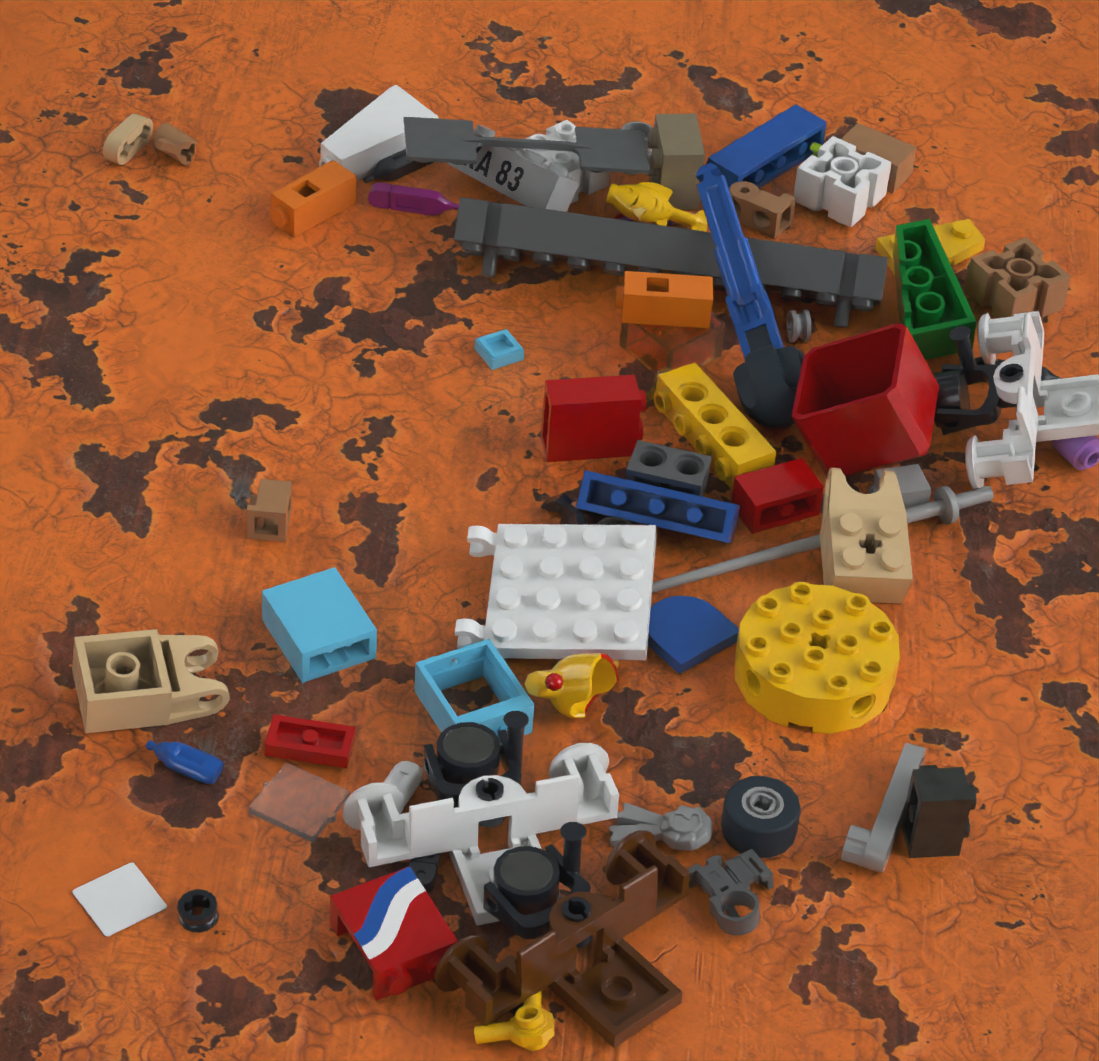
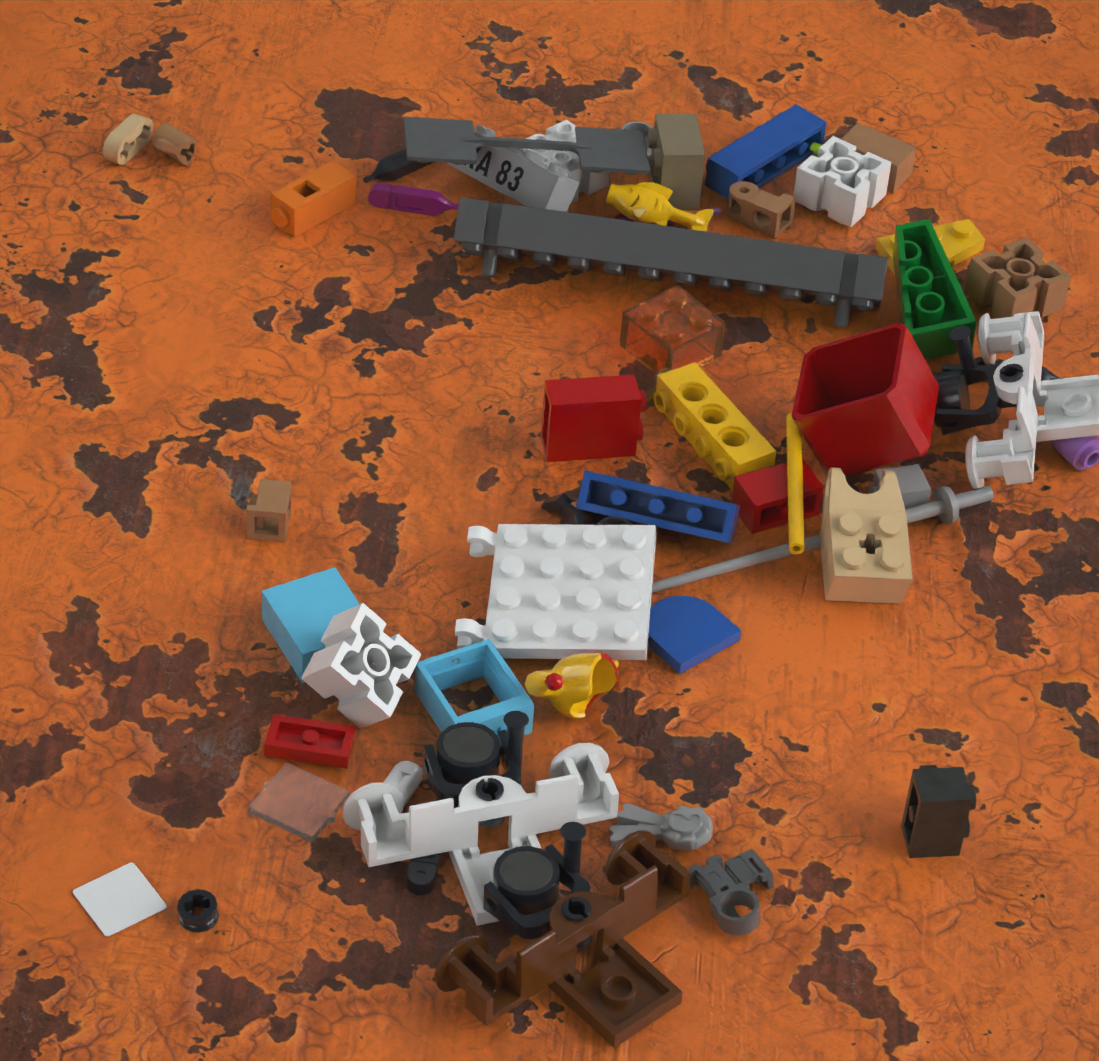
(143, 679): tan brick -> none
(188, 760): blue piece -> none
(361, 666): none -> white brick
(373, 132): white slope -> none
(394, 930): panel -> none
(499, 349): medium azure tile -> none
(529, 1027): yellow piece -> none
(665, 299): orange brick -> none
(669, 468): dark grey brick -> none
(760, 816): black wheel -> none
(770, 371): piece -> none
(795, 487): none -> yellow piece
(799, 326): light grey bush -> none
(816, 657): yellow brick -> none
(874, 847): light grey beam -> none

